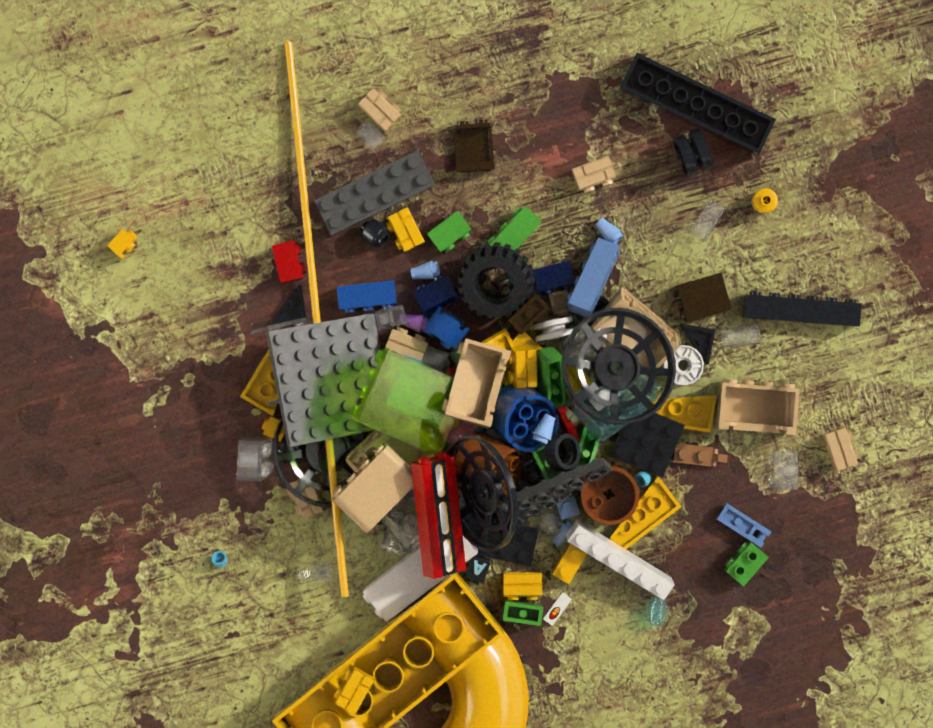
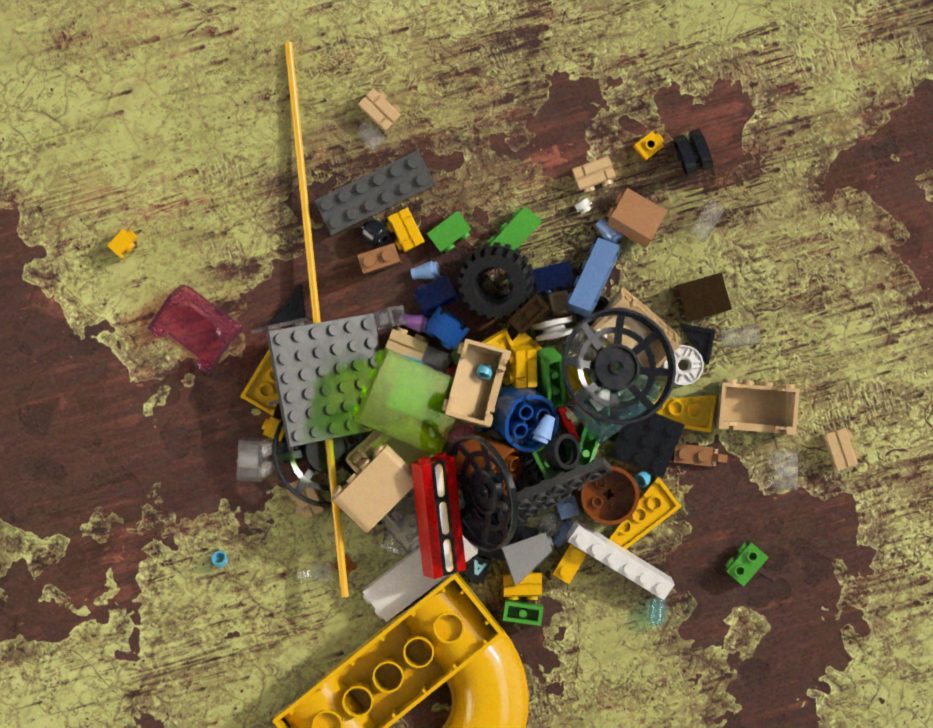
(196, 326): none -> clear pink windscreen
(288, 261): red brick -> none
(350, 565): none -> dark orange plate
(354, 690): yellow brick -> none
(366, 296): blue brick -> none
(379, 259): none -> medium nougat brick
(473, 146): dark brown panel -> none
(484, 372): none -> medium azure hinge
(526, 556): none -> light grey slope
(557, 609): white sticker -> none
(583, 206): none -> white plate
(635, 217): none -> medium nougat brick
(645, 151): none -> yellow brick
(697, 104): black brick -> none
(743, 524): medium blue plate -> none
(758, 202): yellow head -> none
(802, 310): black brick -> none

